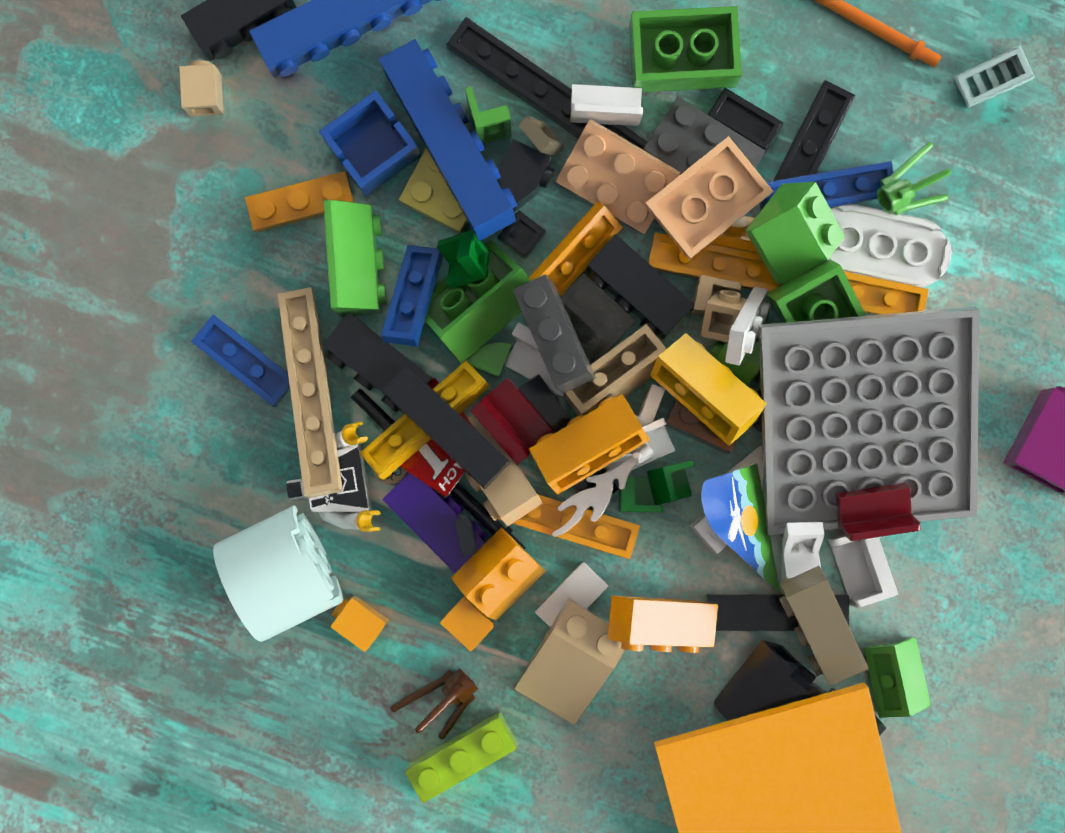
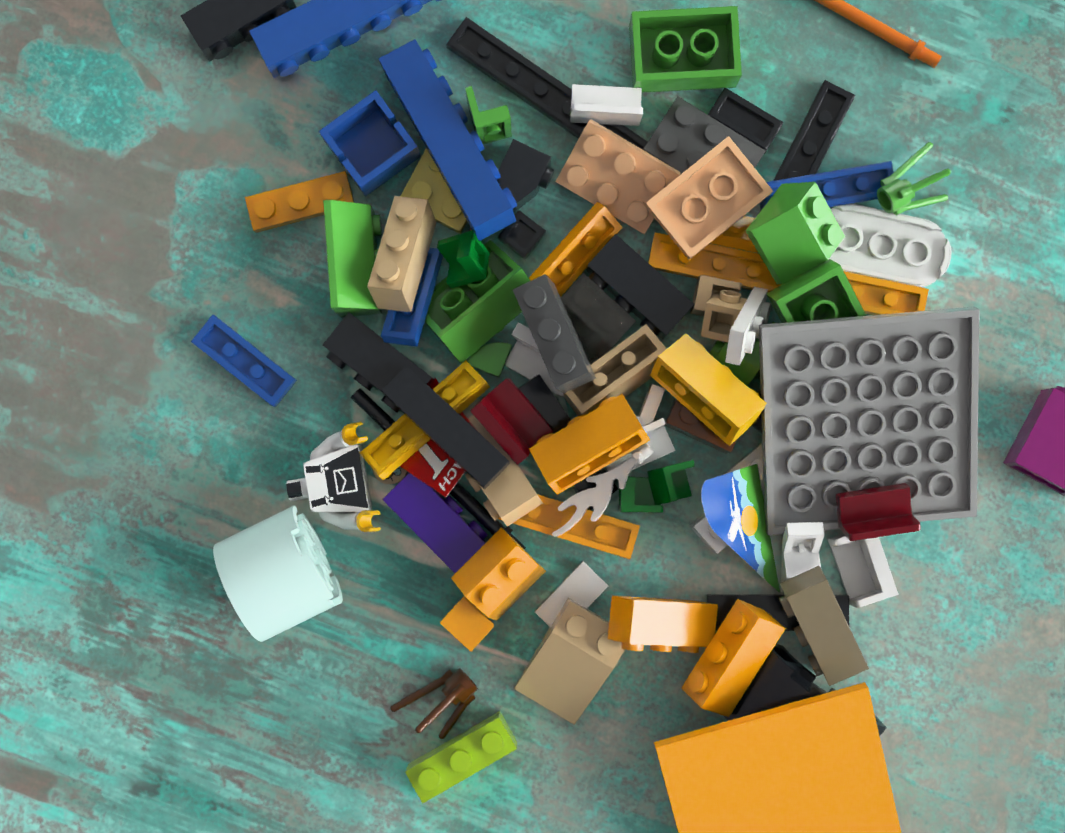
(201, 89): tan brick -> none
(309, 393): tan plate -> none
(358, 622): light orange brick -> none
(402, 254): none -> tan brick
(466, 535): black tile -> none
(541, 136): dark tan tile -> none
(732, 658): none -> light orange brick
(897, 678): bright green panel -> none
(1020, 64): light aqua slope -> none

